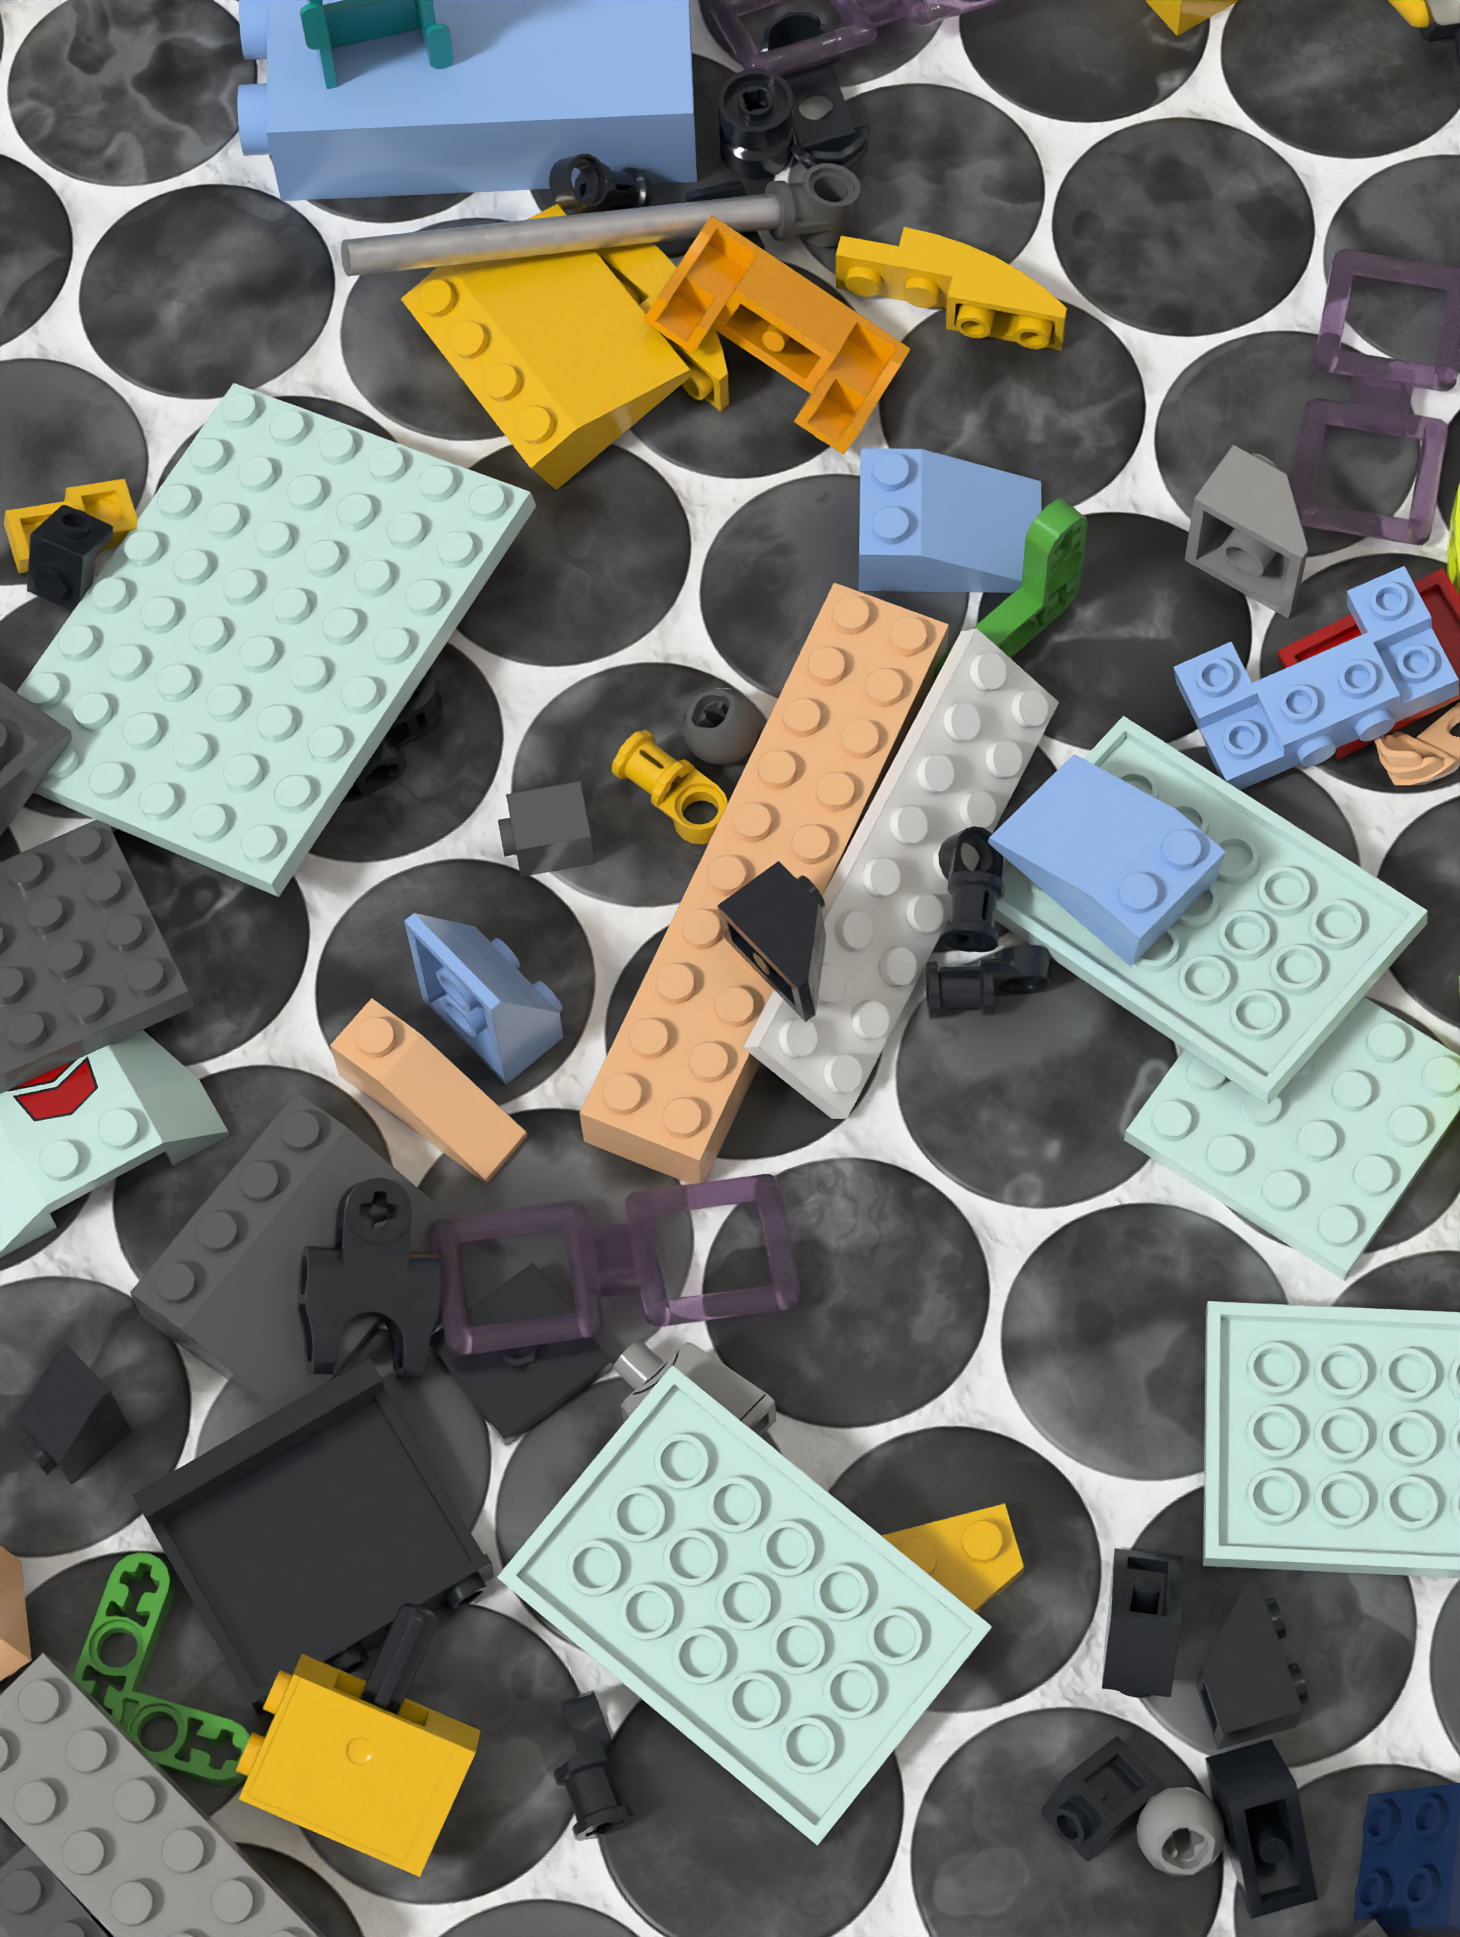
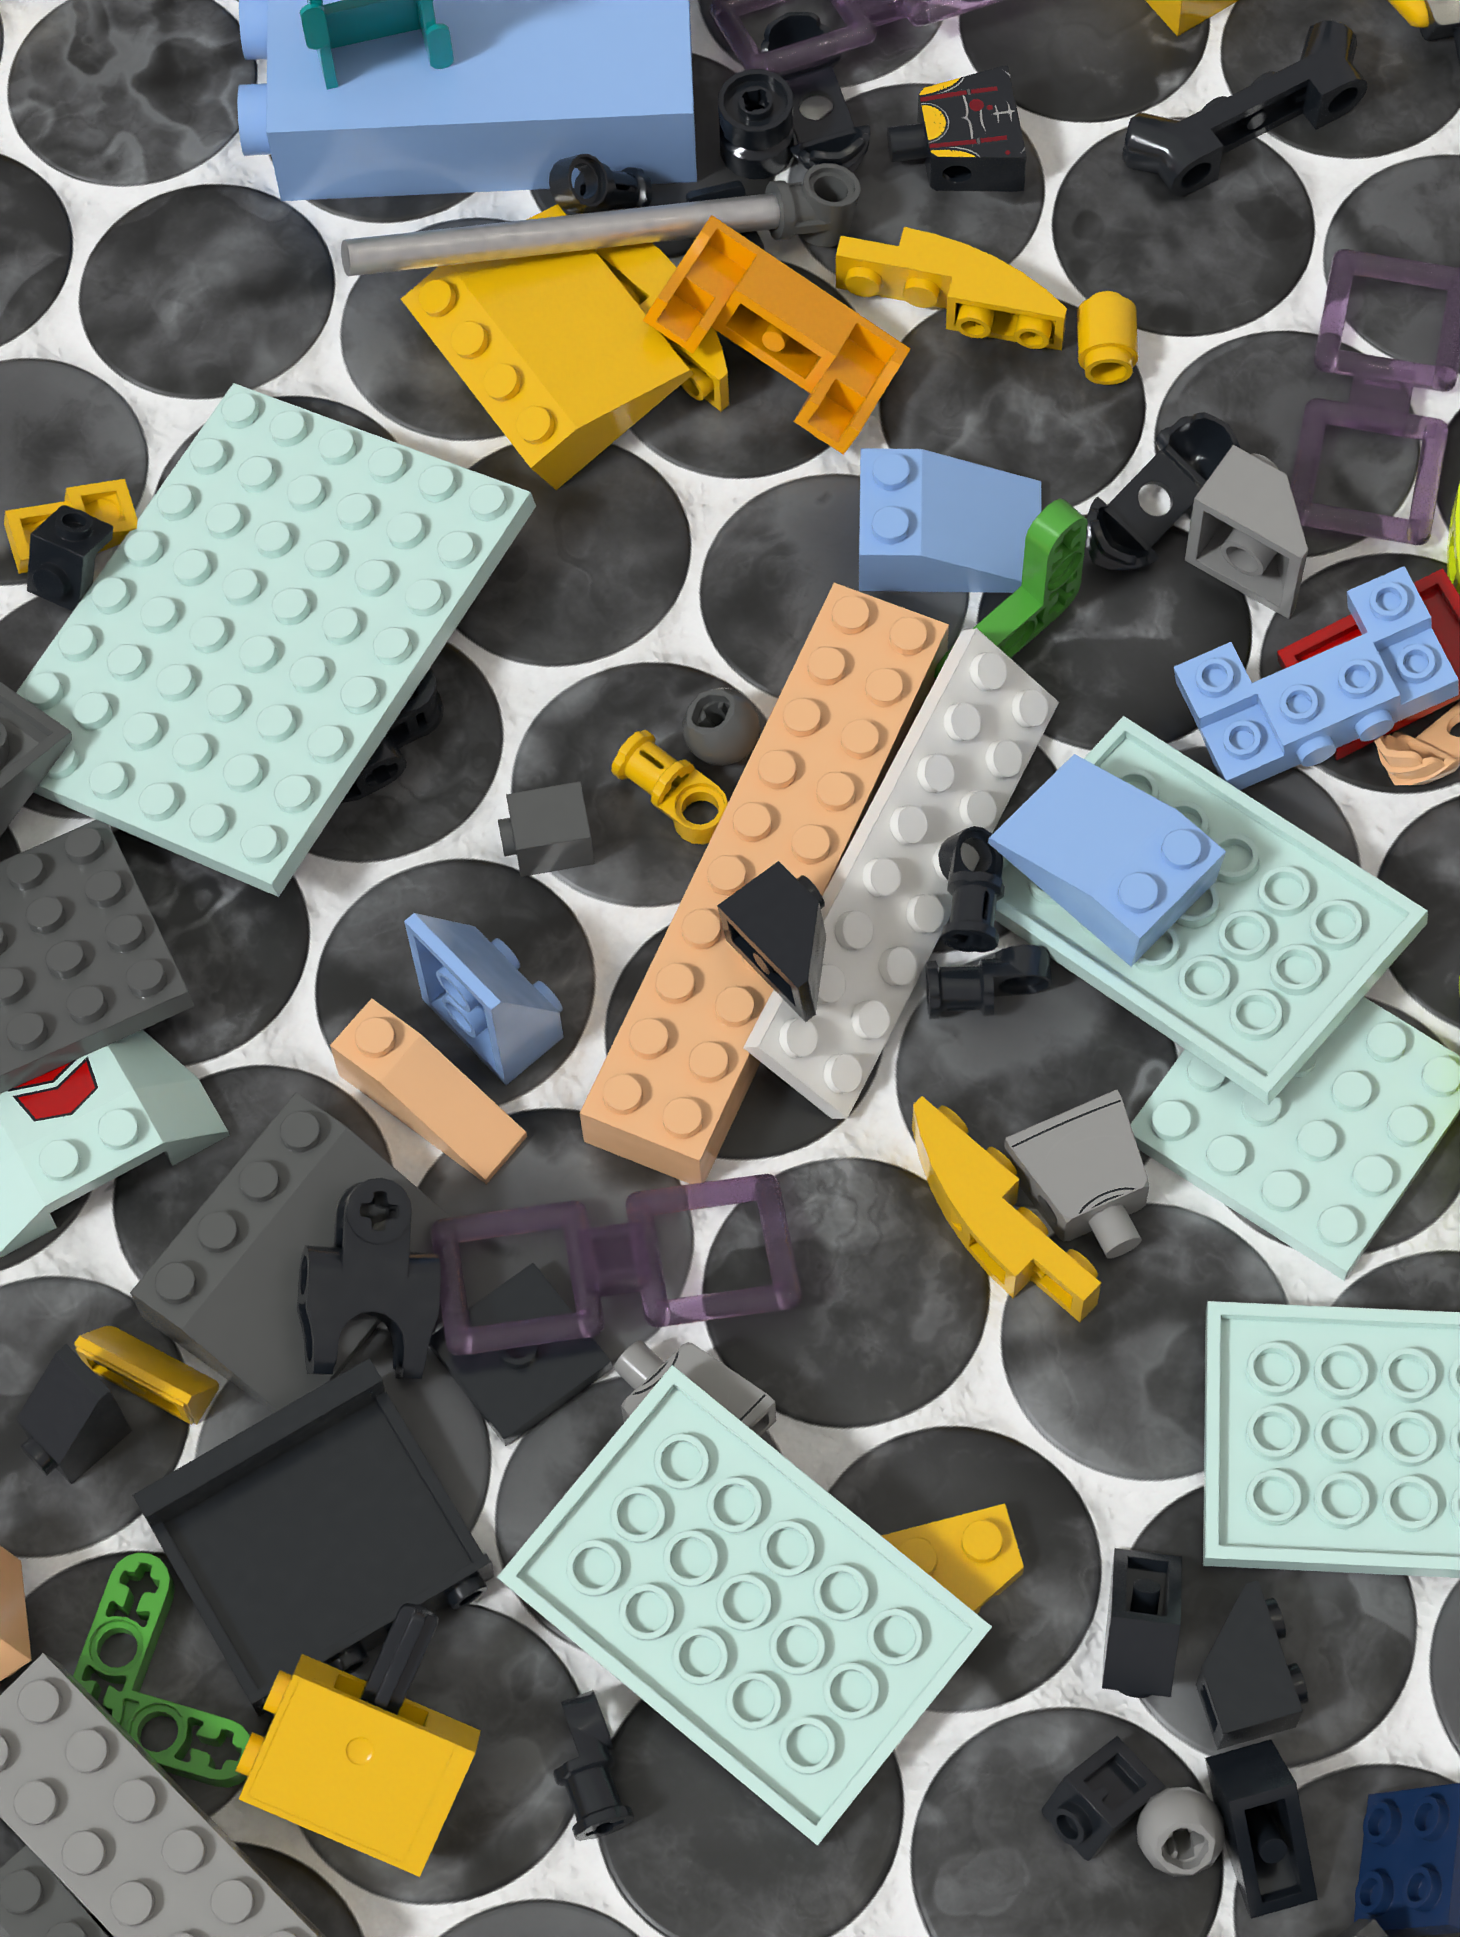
(147, 1372): none -> yellow slope
(966, 134): none -> black torso
(978, 1198): none -> yellow slope
(1084, 1173): none -> light grey torso
(1107, 337): none -> yellow brick
(1189, 452): none -> black piece
(1191, 149): none -> black plate

